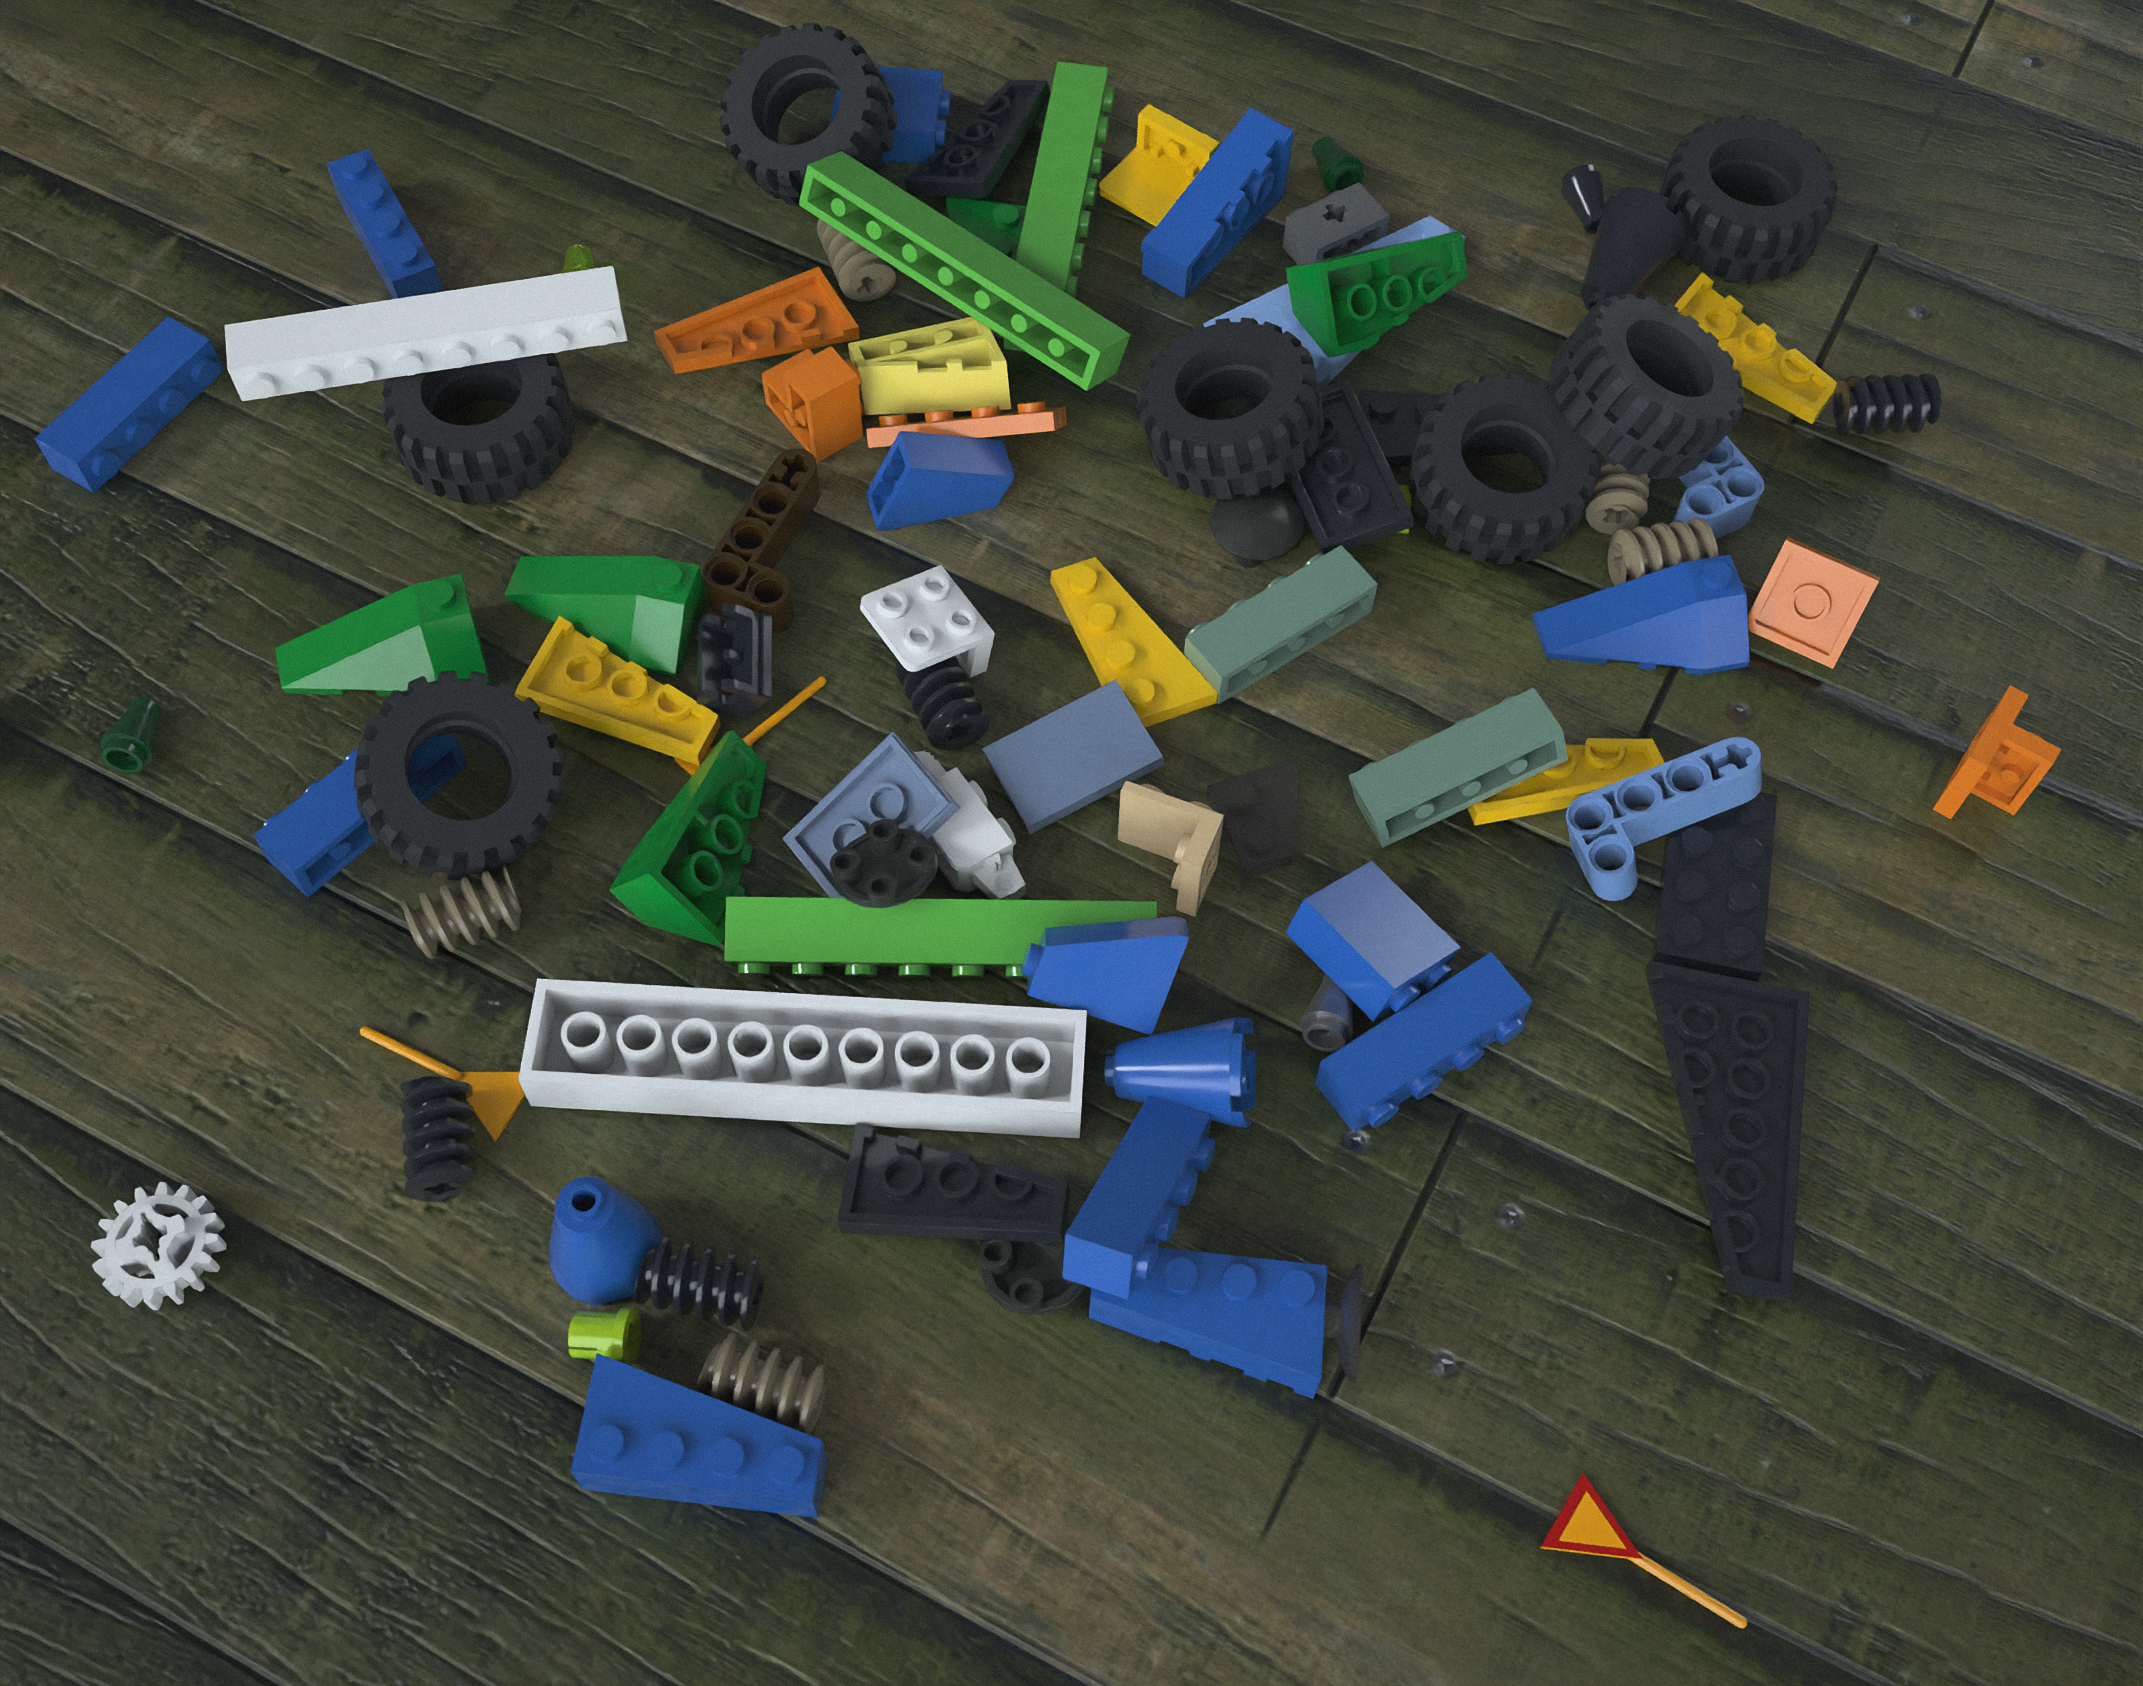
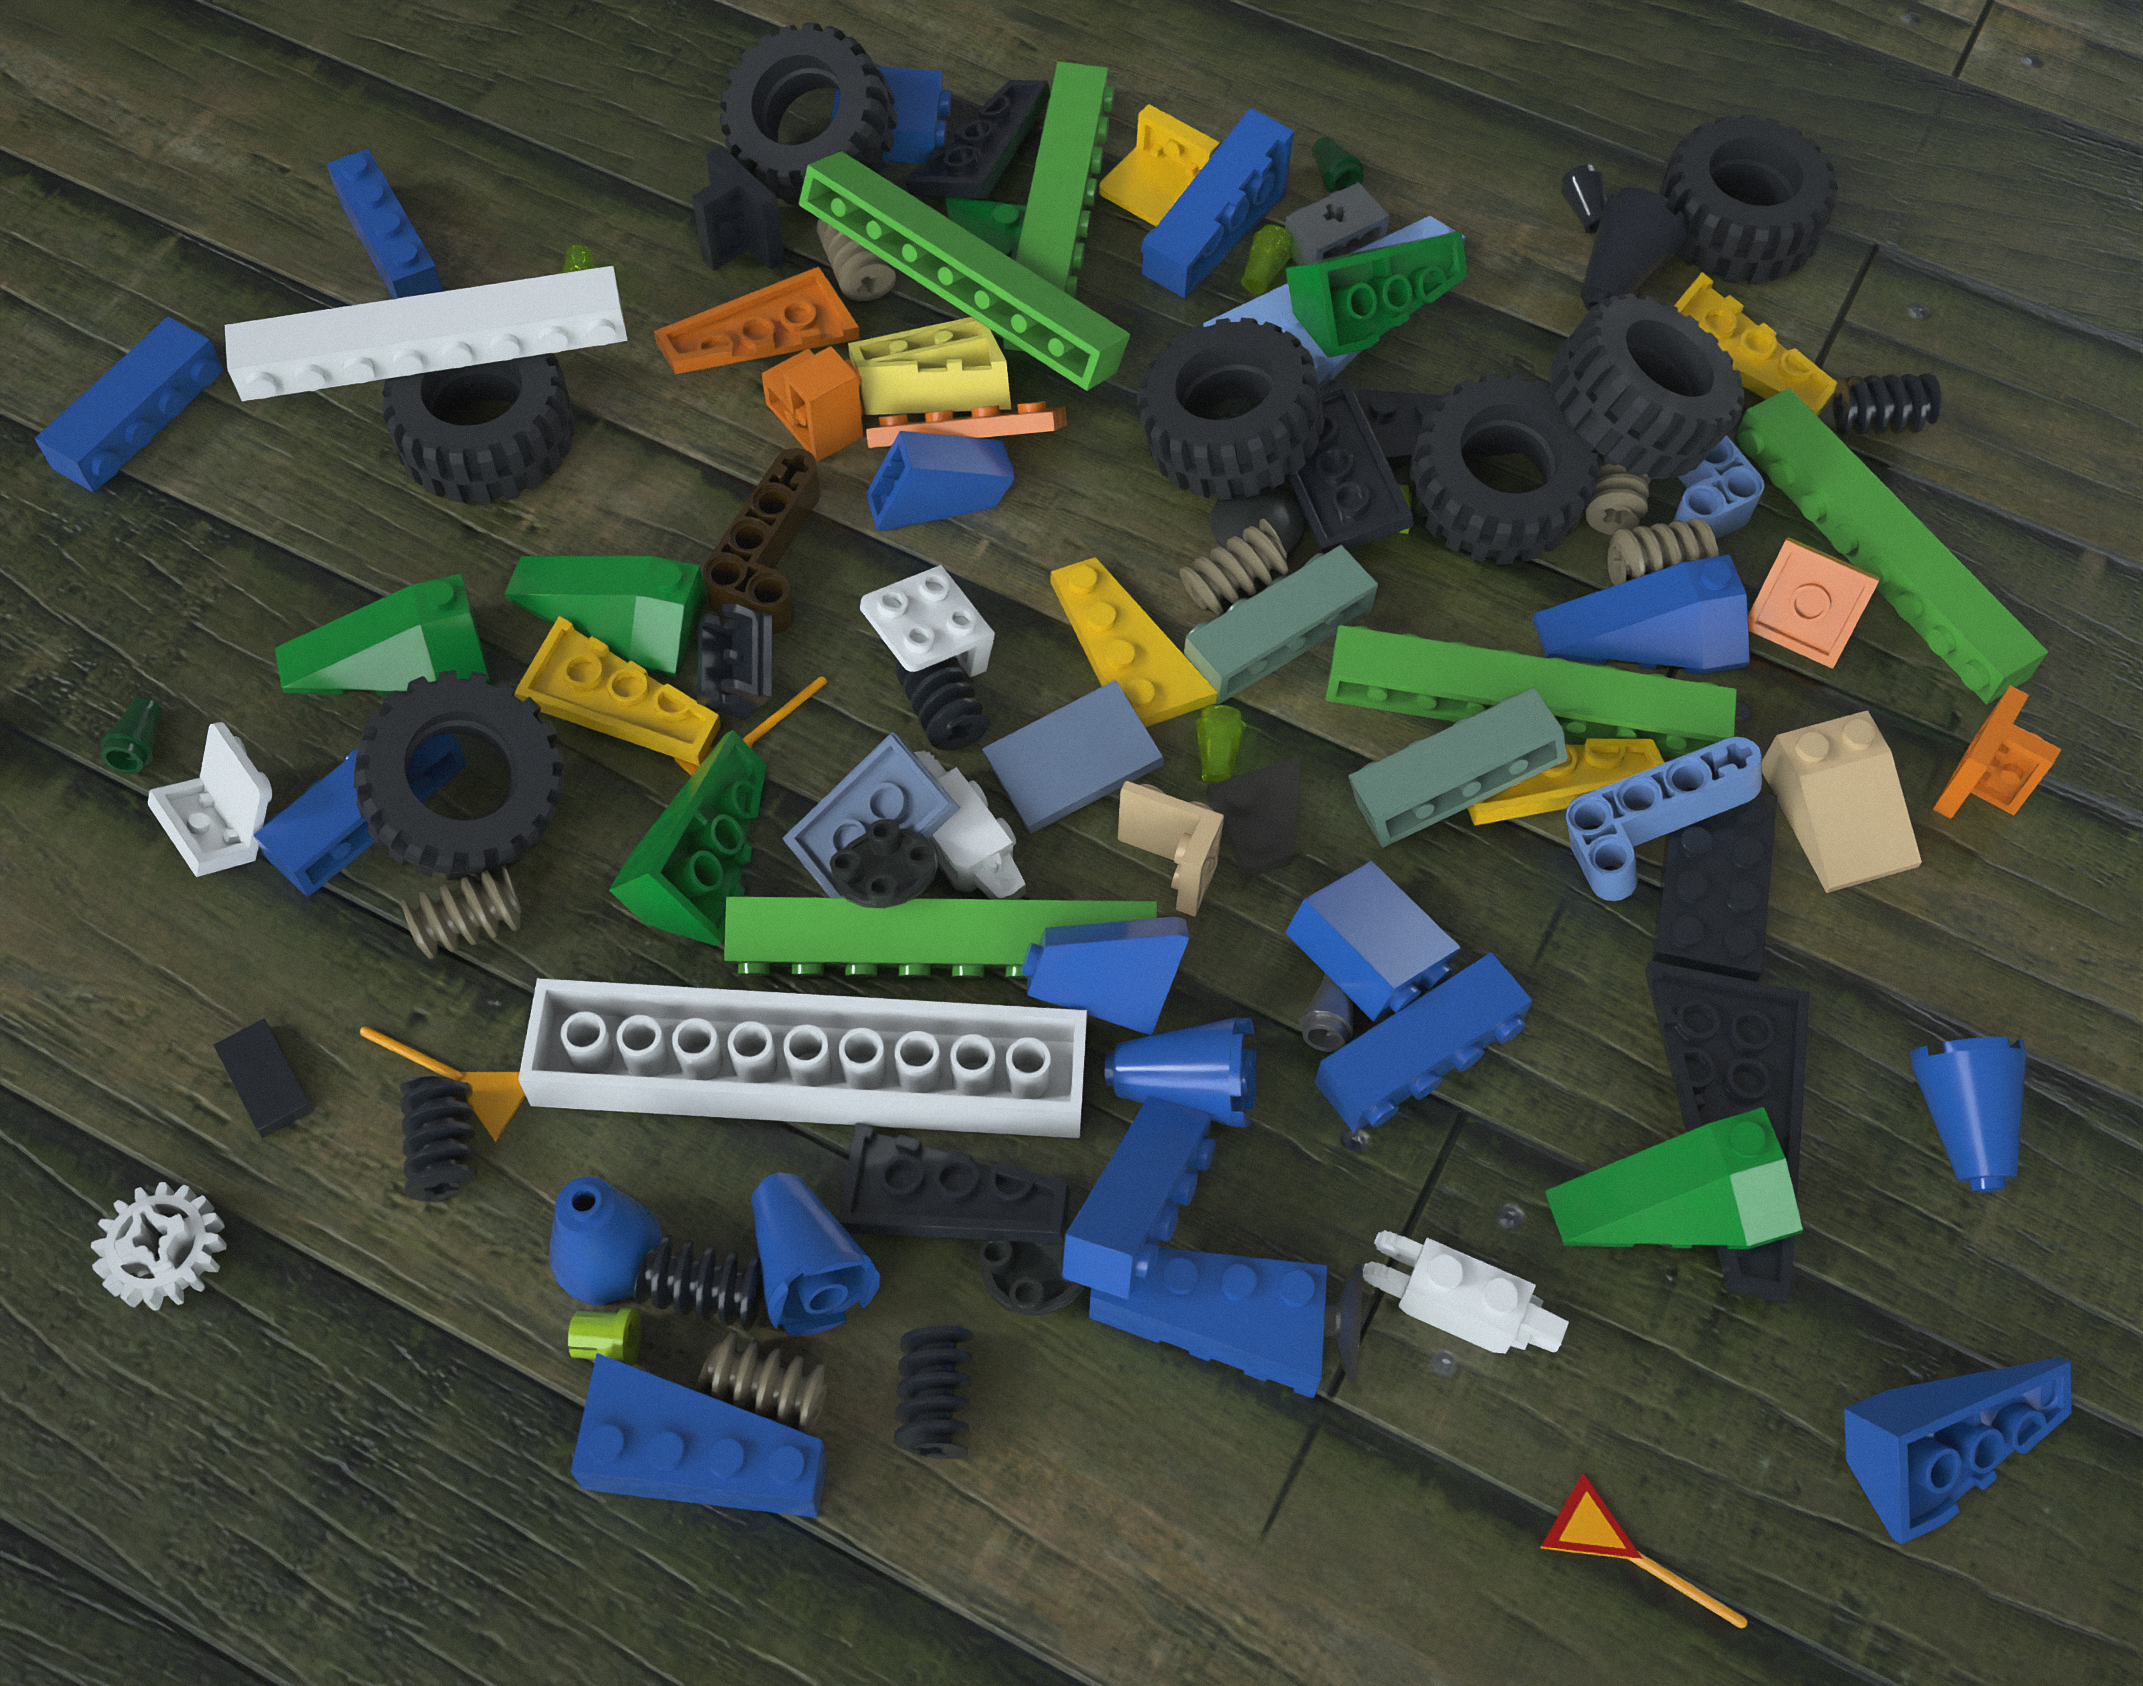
(220, 811): none -> white bracket
(263, 1078): none -> black tile
(736, 215): none -> black bracket
(807, 1258): none -> blue cone
(930, 1390): none -> black piece
(1219, 740): none -> clear neon green cone
(1235, 568): none -> dark tan piece
(1267, 256): none -> clear neon green cone
(1465, 1296): none -> white hinge
(1586, 700): none -> bright green brick
(1696, 1189): none -> green wedge
(1843, 800): none -> tan slope
(1888, 540): none -> bright green brick
(1939, 1438): none -> blue wedge
(1976, 1106): none -> blue cone

